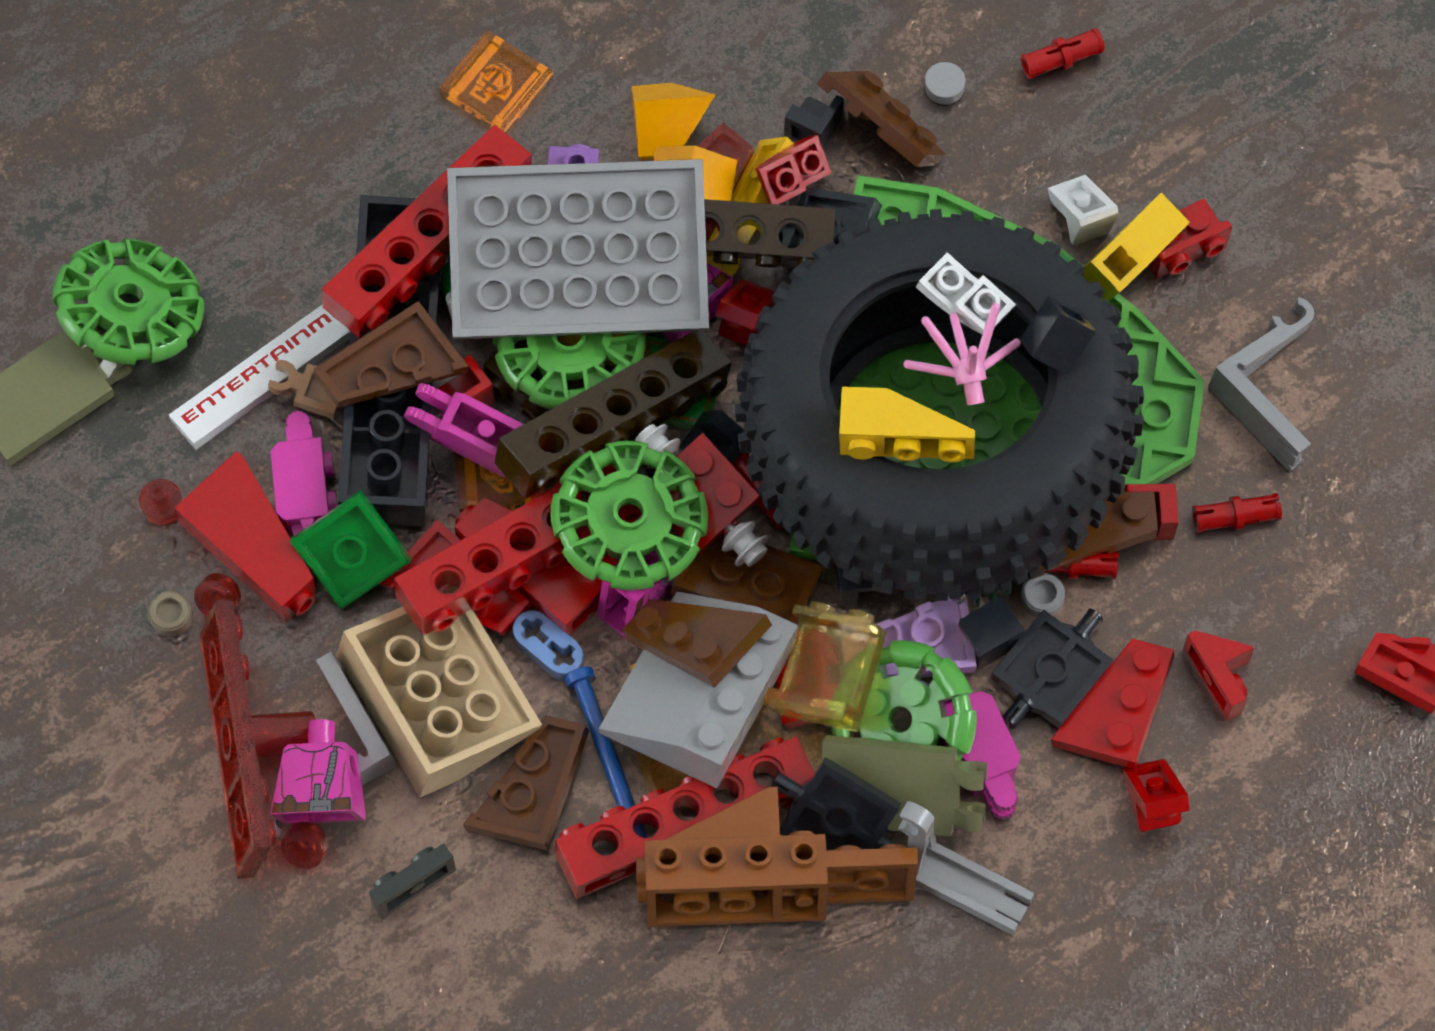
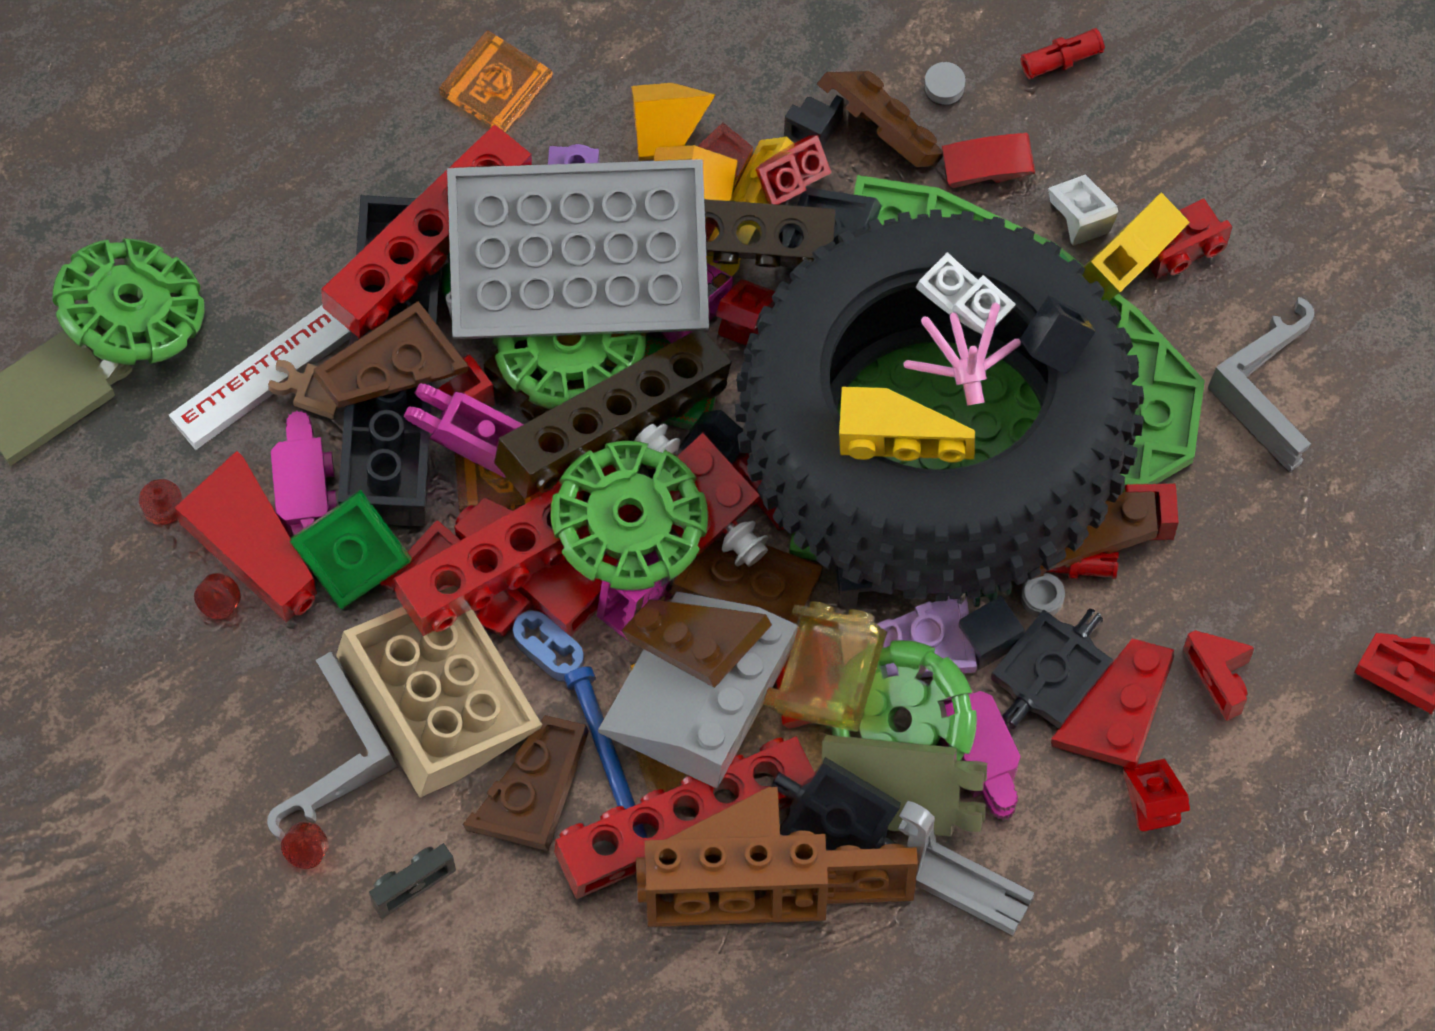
(170, 613): dark tan tile -> none
(243, 738): clear red plate -> none
(319, 780): dark pink torso -> none
(988, 158): none -> red slope
(1236, 512): red pin -> none

